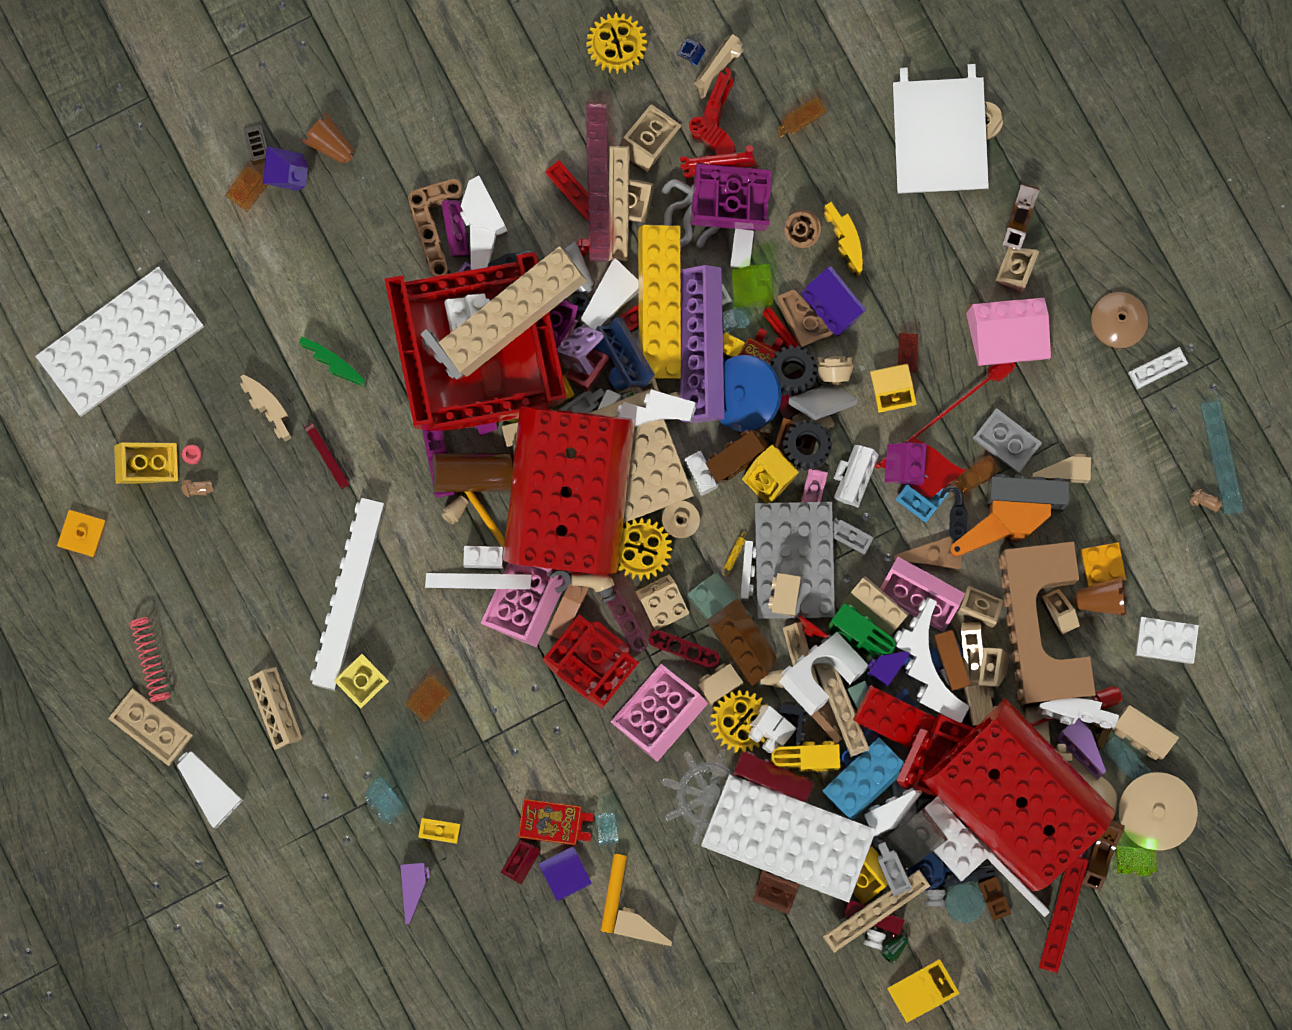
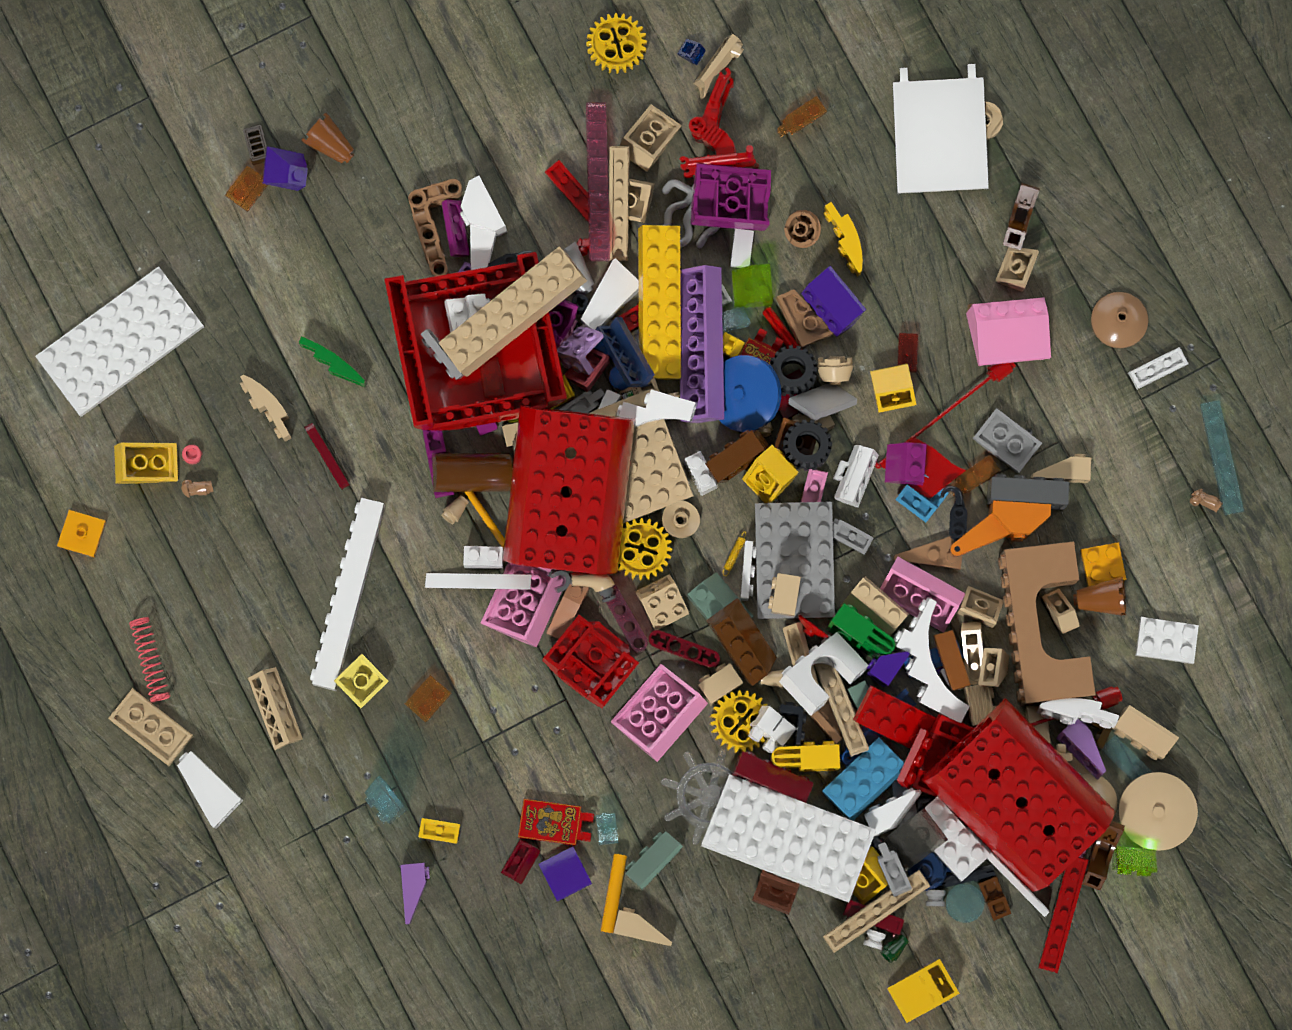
(653, 859): none -> sand green slope

